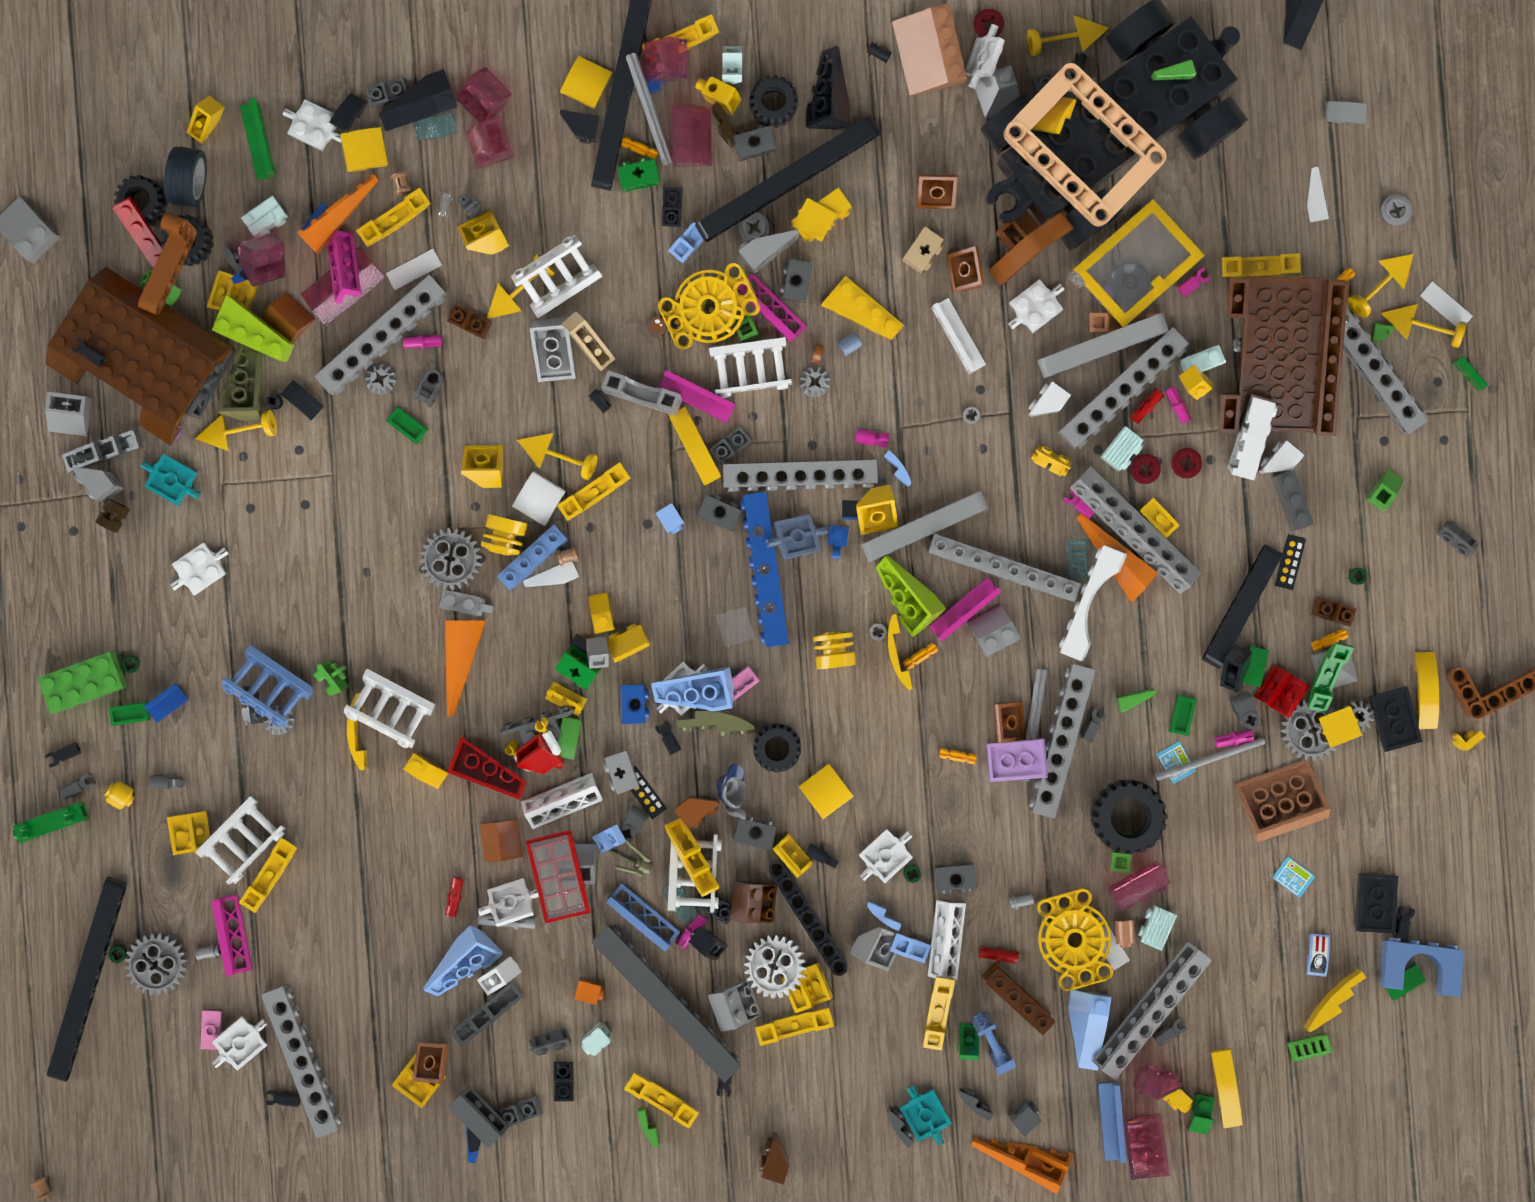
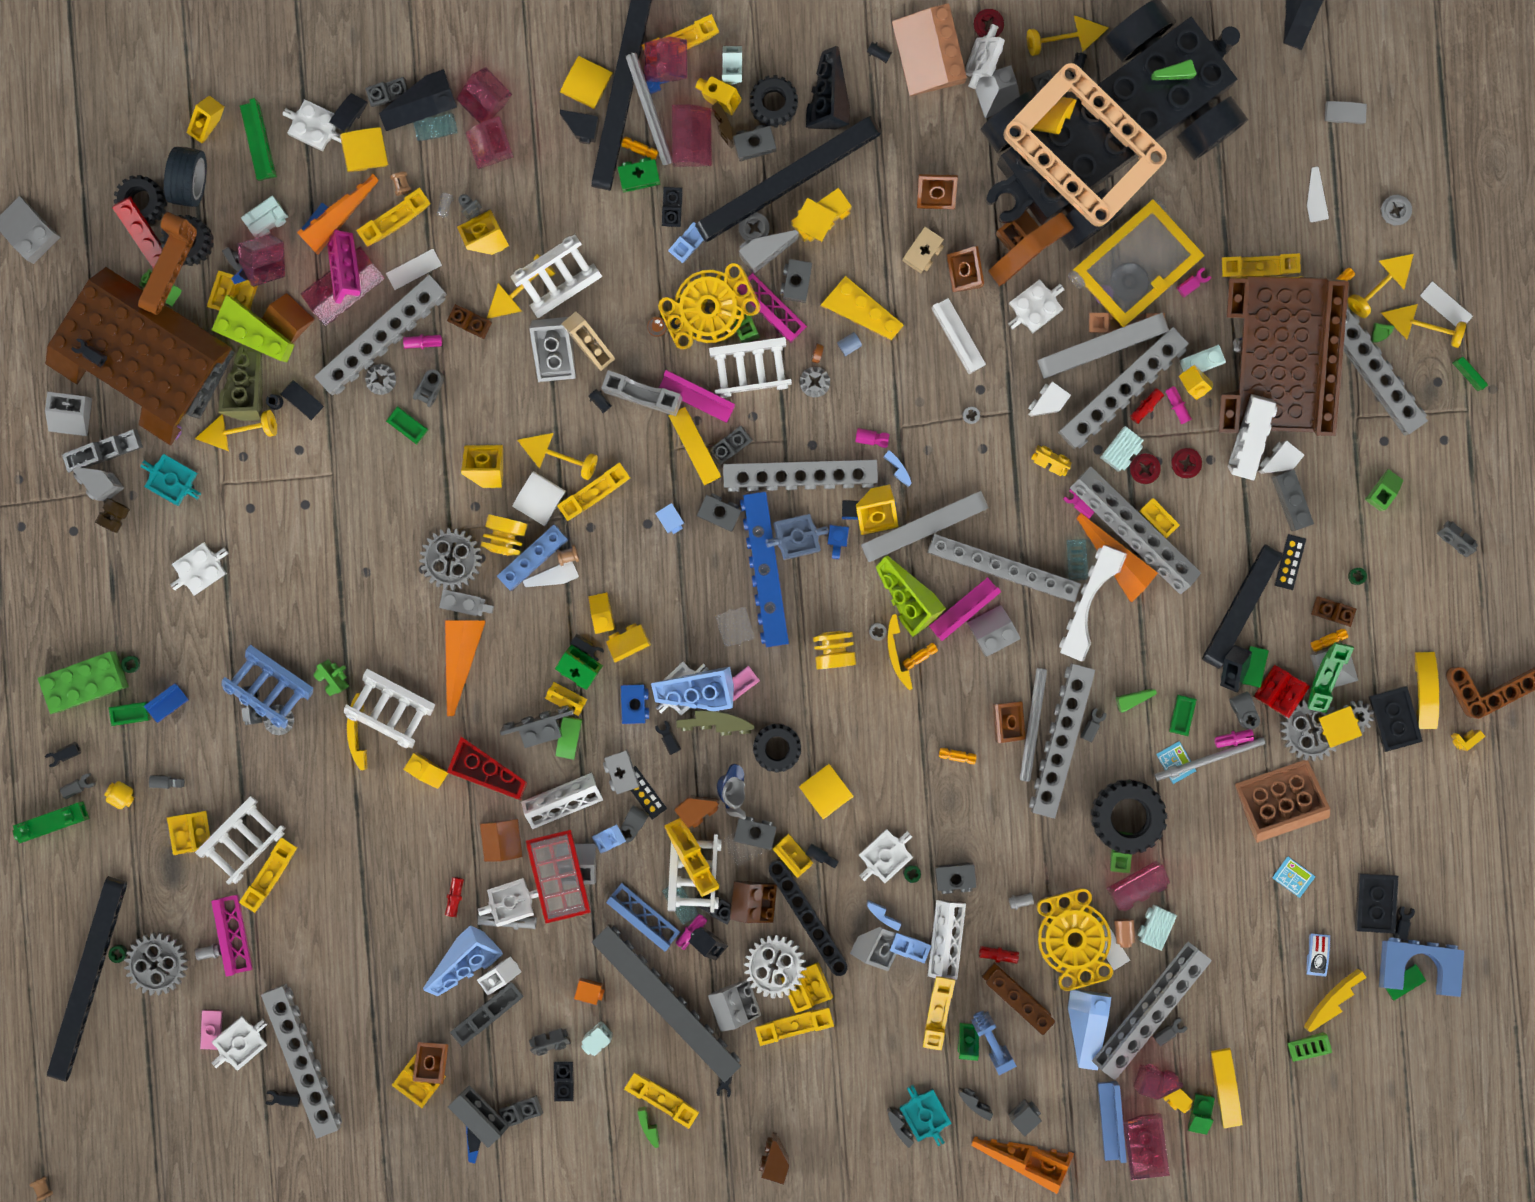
(539, 753): red torso -> none
(597, 652): light grey brick -> none
(642, 866): olive plant -> none
(1017, 760): lavender tile -> none

